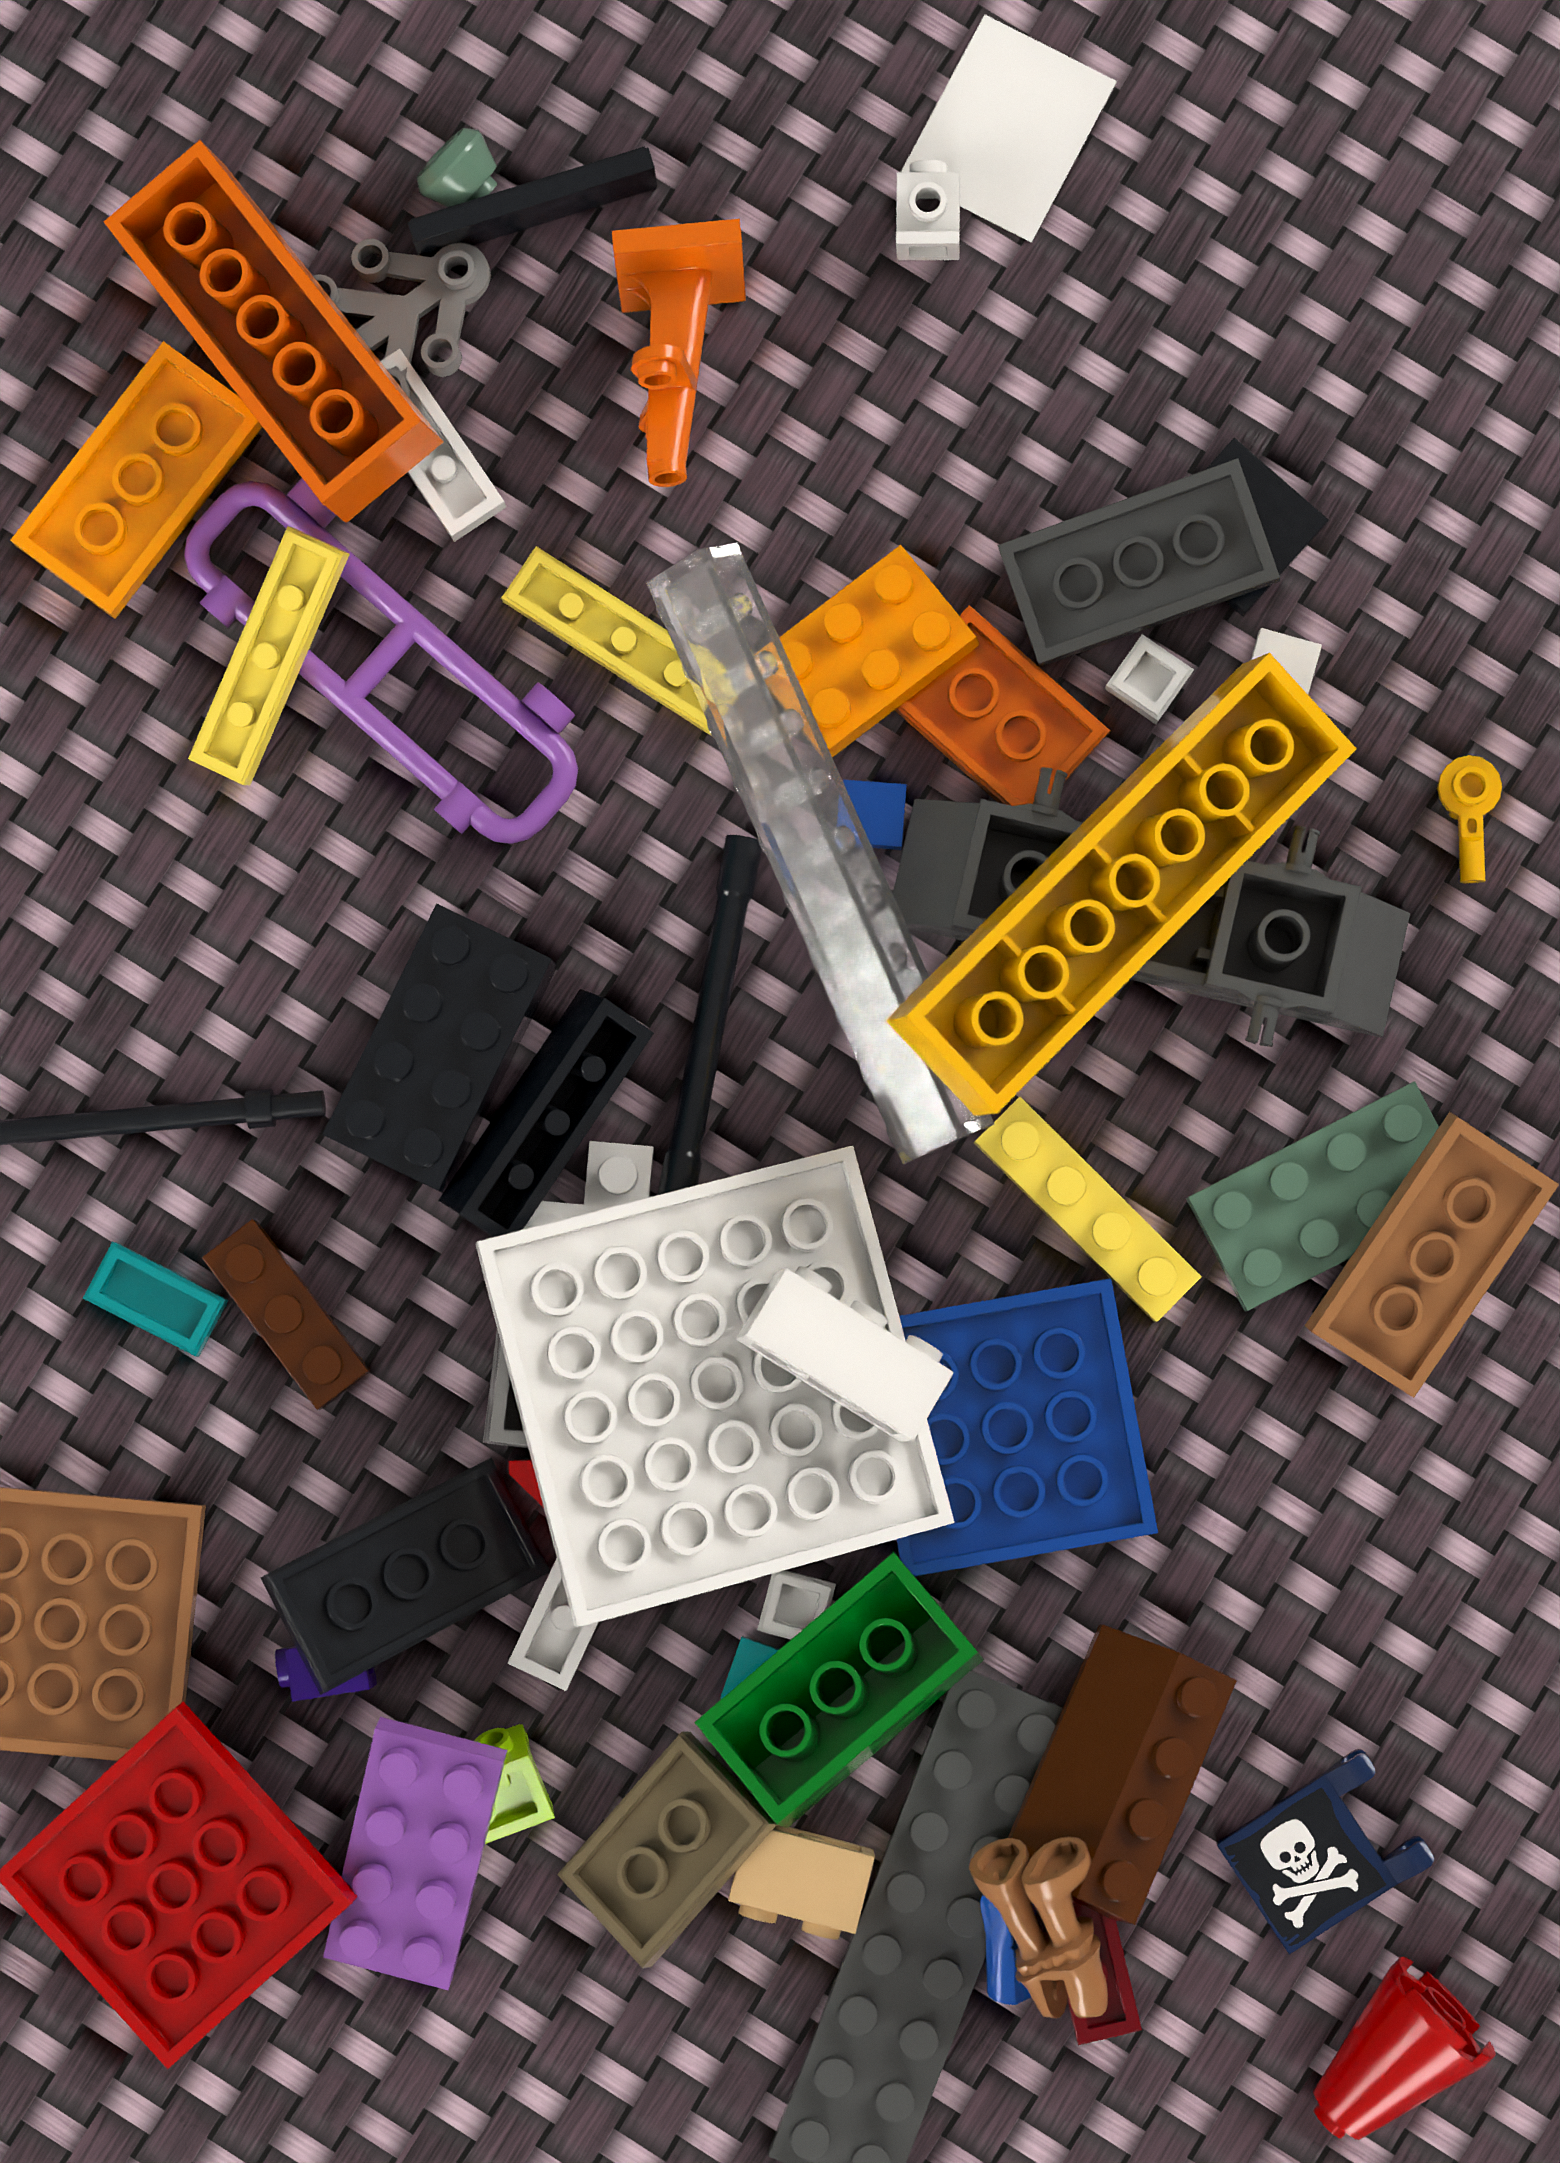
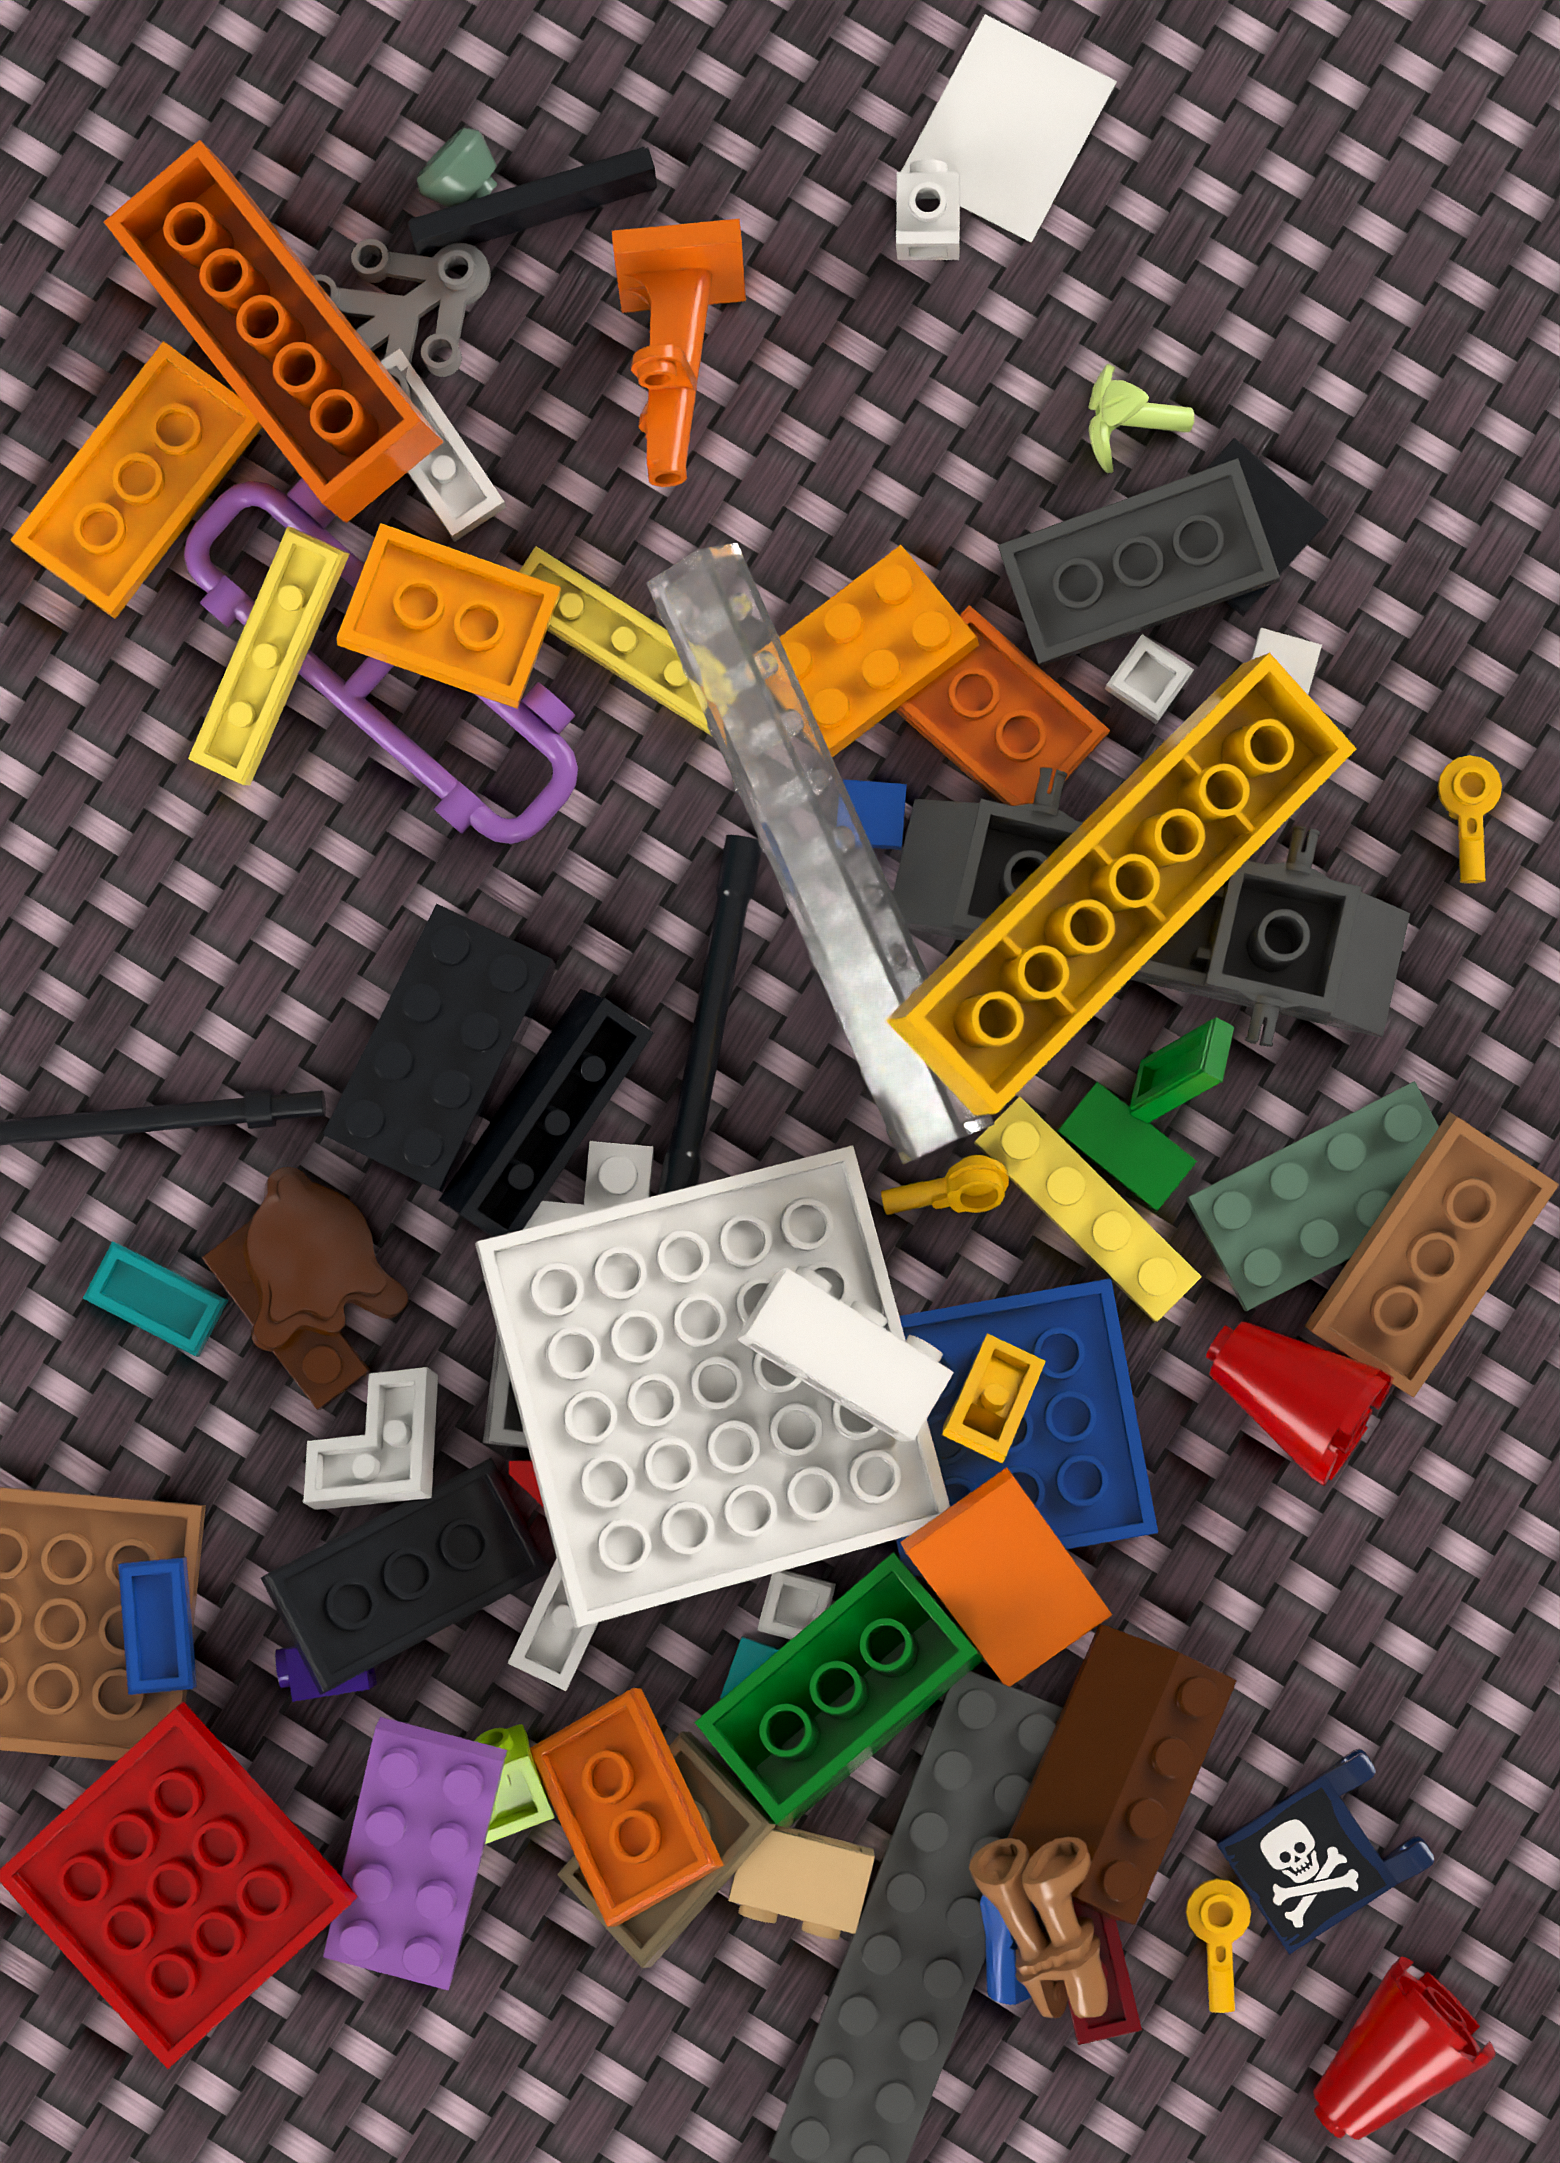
(157, 1625): none -> blue tile
(311, 1258): none -> reddish brown tile
(392, 1457): none -> white plate
(448, 616): none -> light orange plate
(625, 1807): none -> orange tile
(969, 1186): none -> yellow plate
(993, 1398): none -> yellow slope
(1006, 1578): none -> orange tile
(1126, 1147): none -> green tile
(1127, 405): none -> yellowish green plant
(1181, 1070): none -> green tile
(1219, 1915): none -> yellow plate
(1299, 1394): none -> red cone

